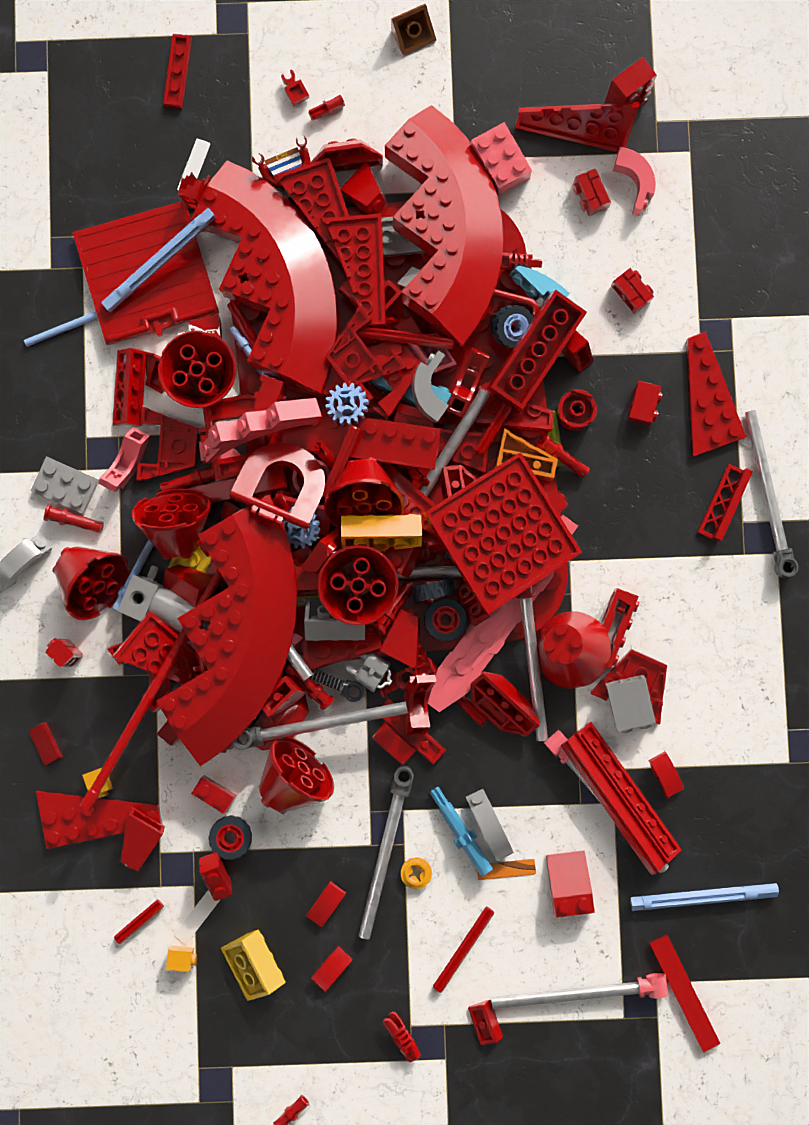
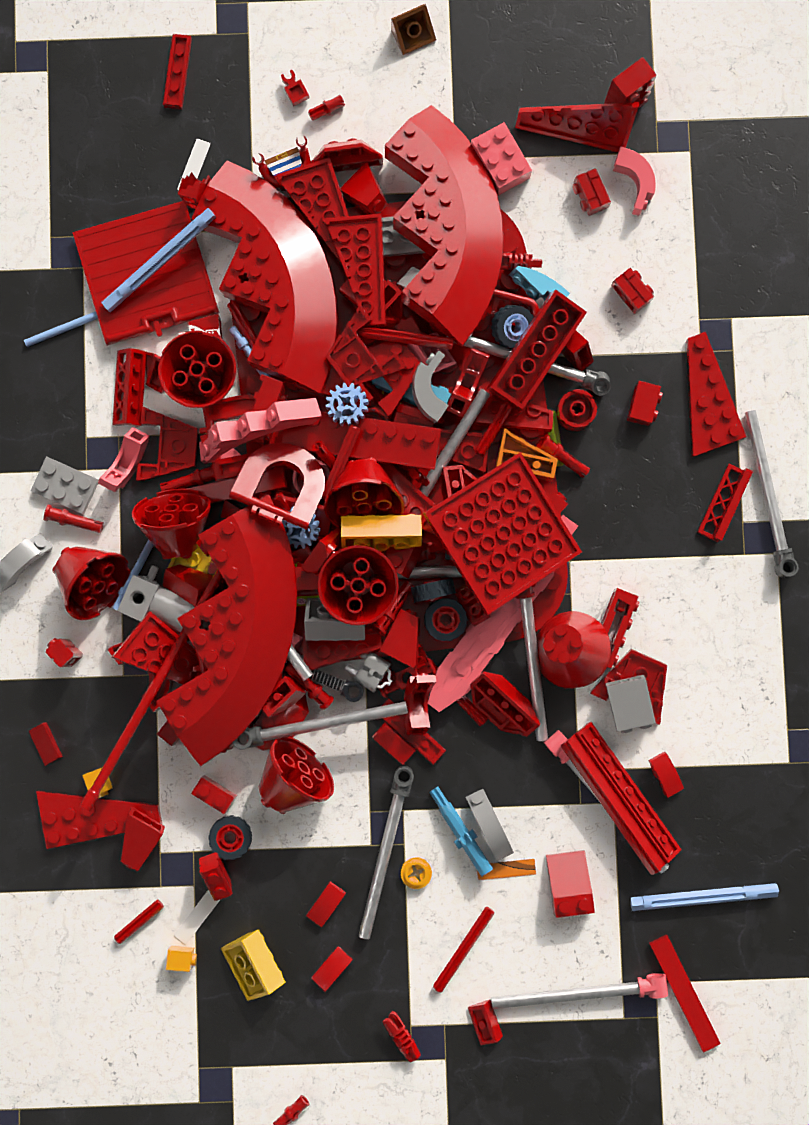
(586, 379): none -> flat silver piece

